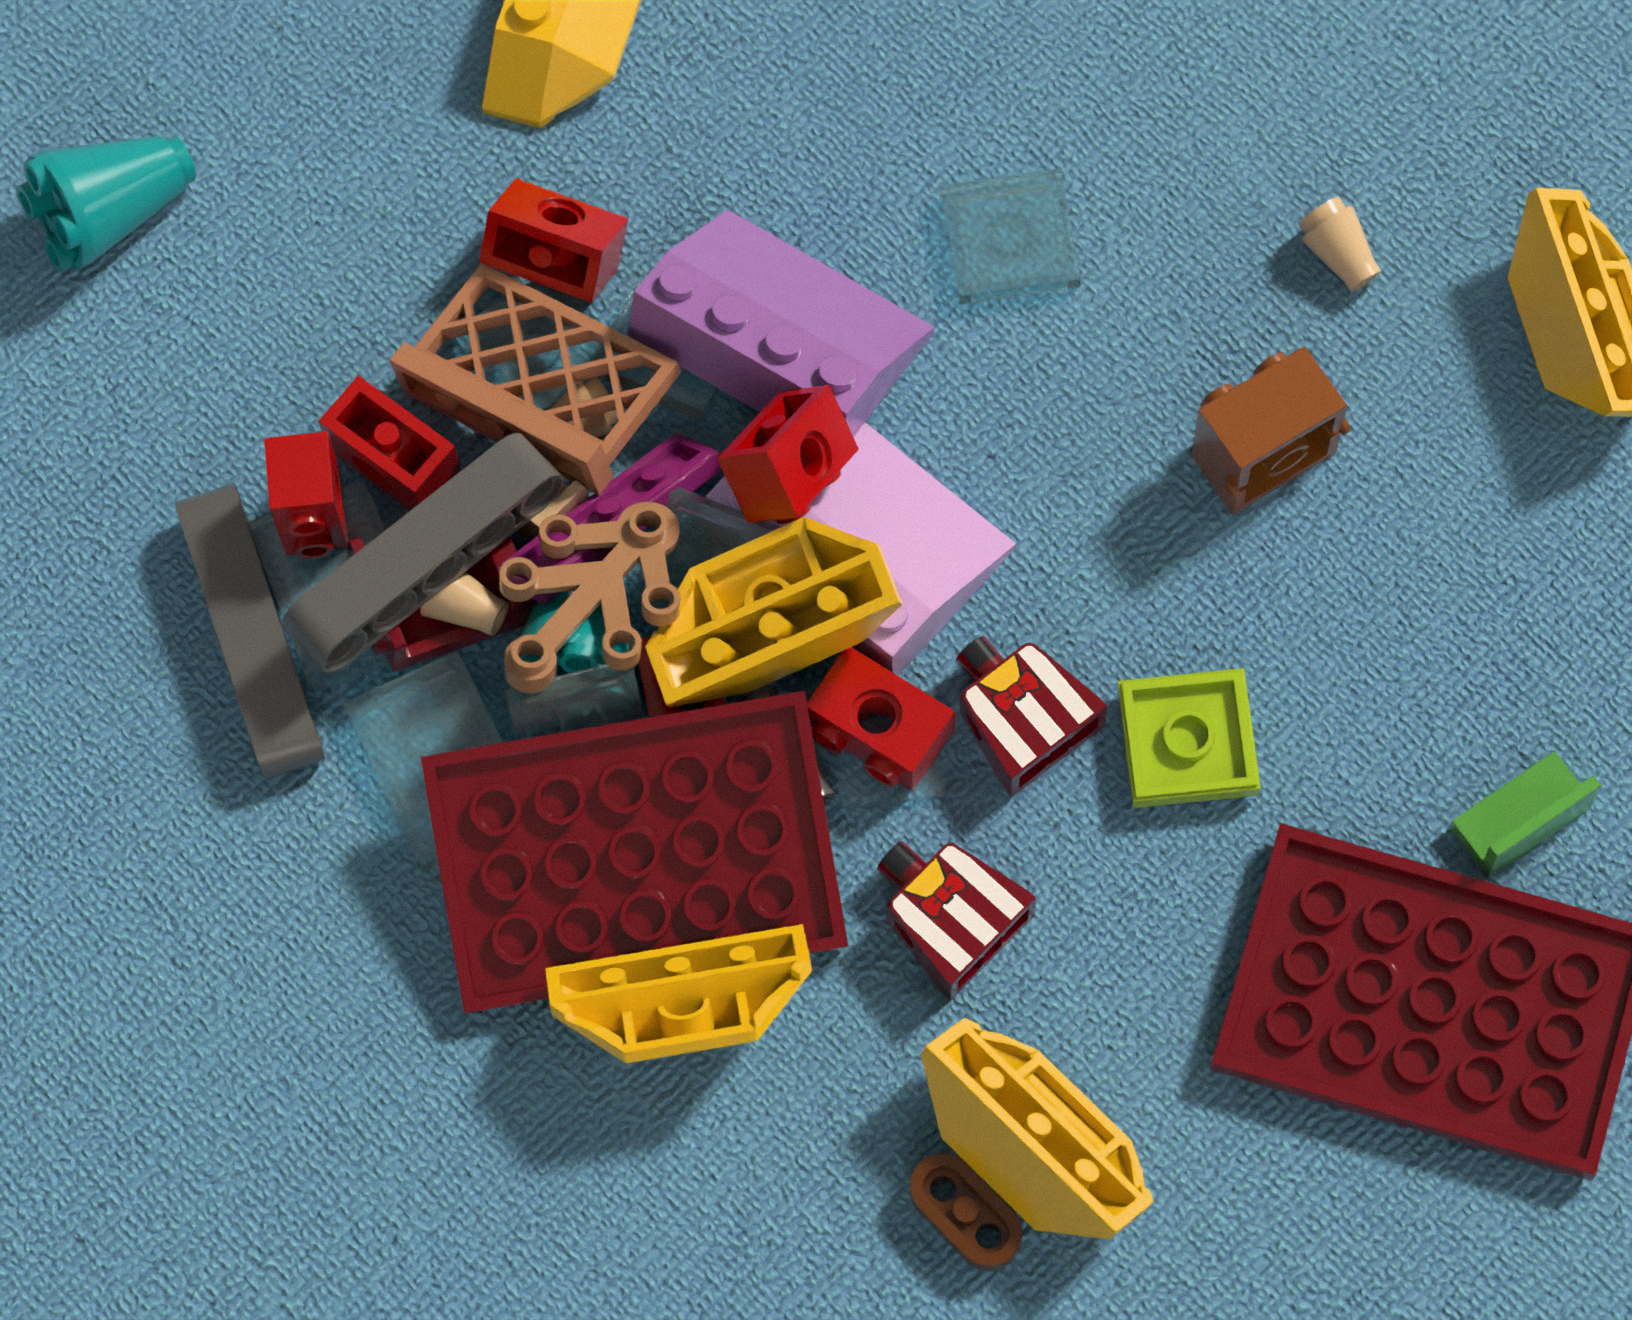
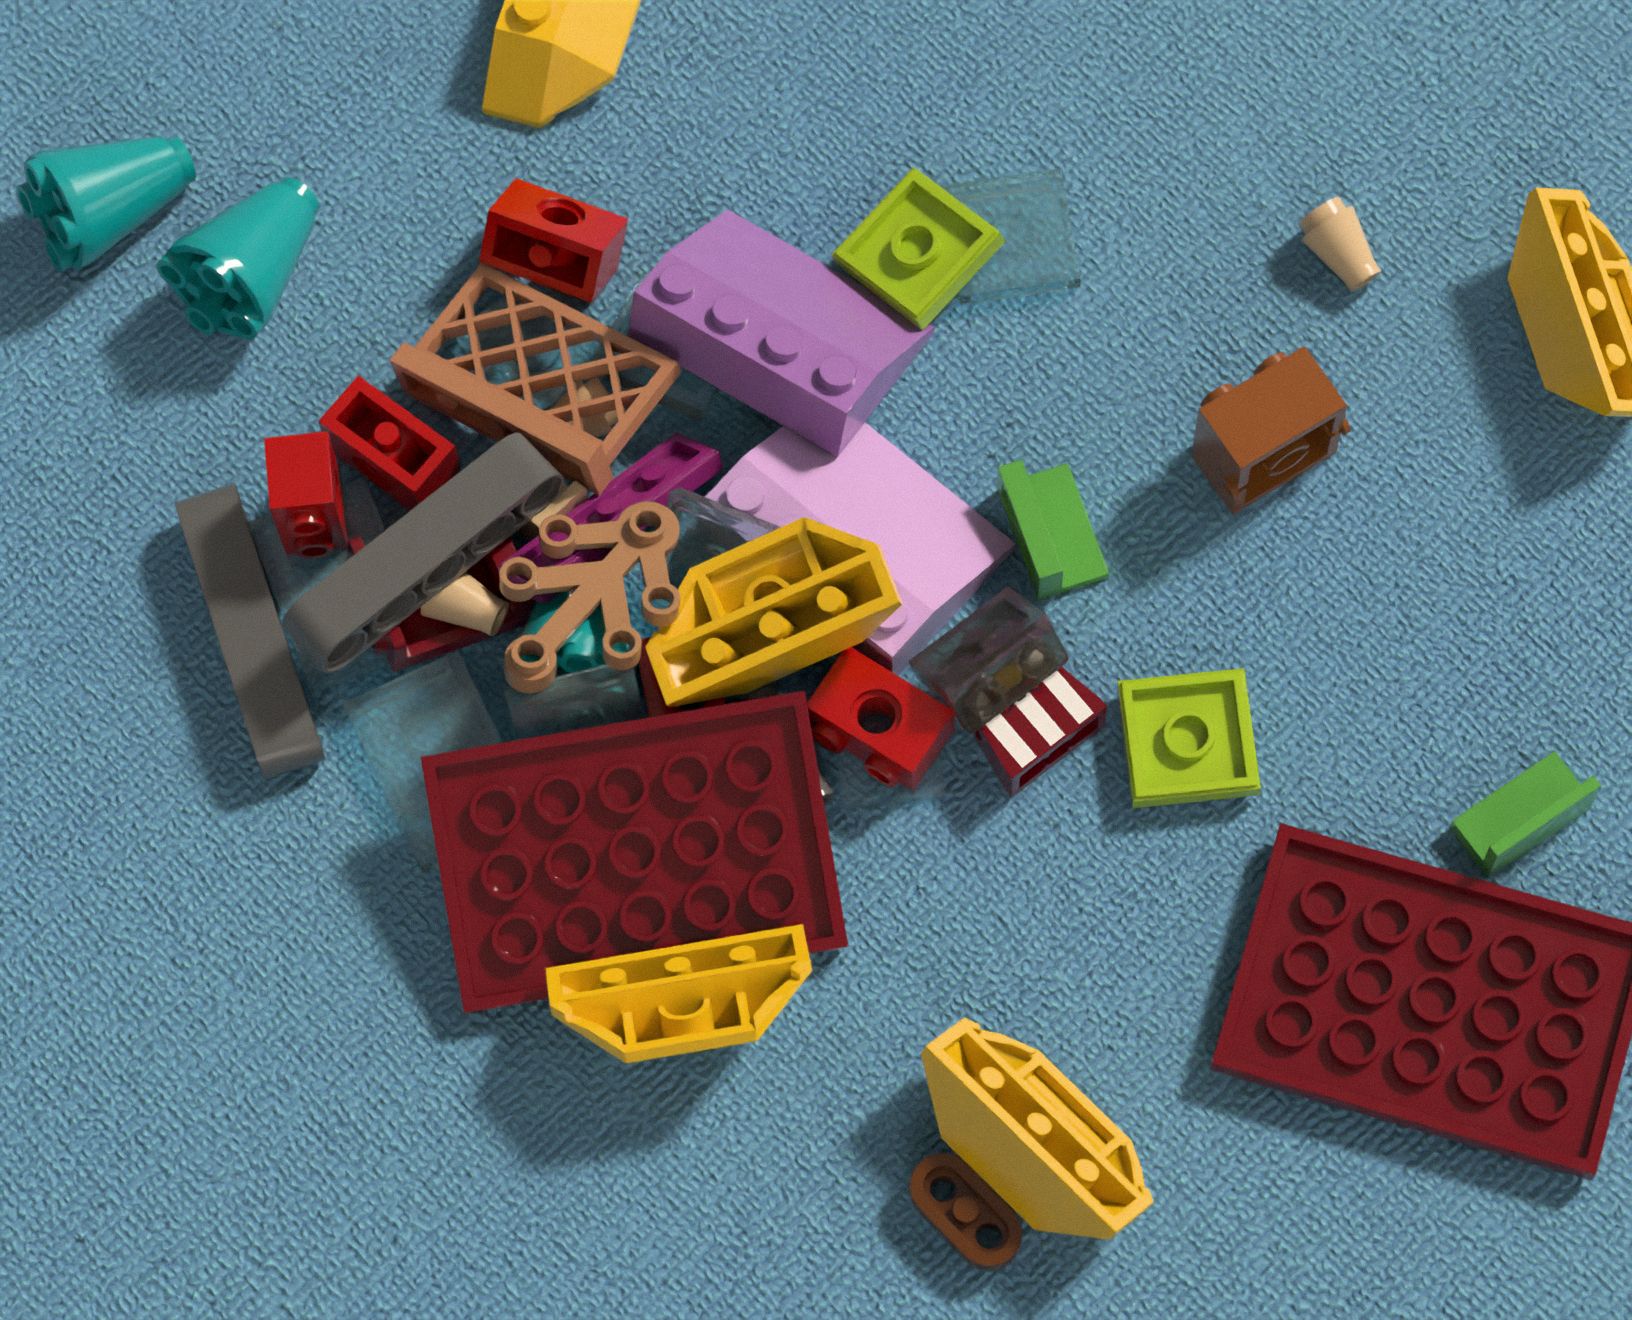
(241, 259): none -> teal cone
(788, 455): red brick -> none
(918, 248): none -> lime plate
(953, 911): torso -> none
(991, 659): none -> clear smoke bracket
(1050, 528): none -> bright green panel

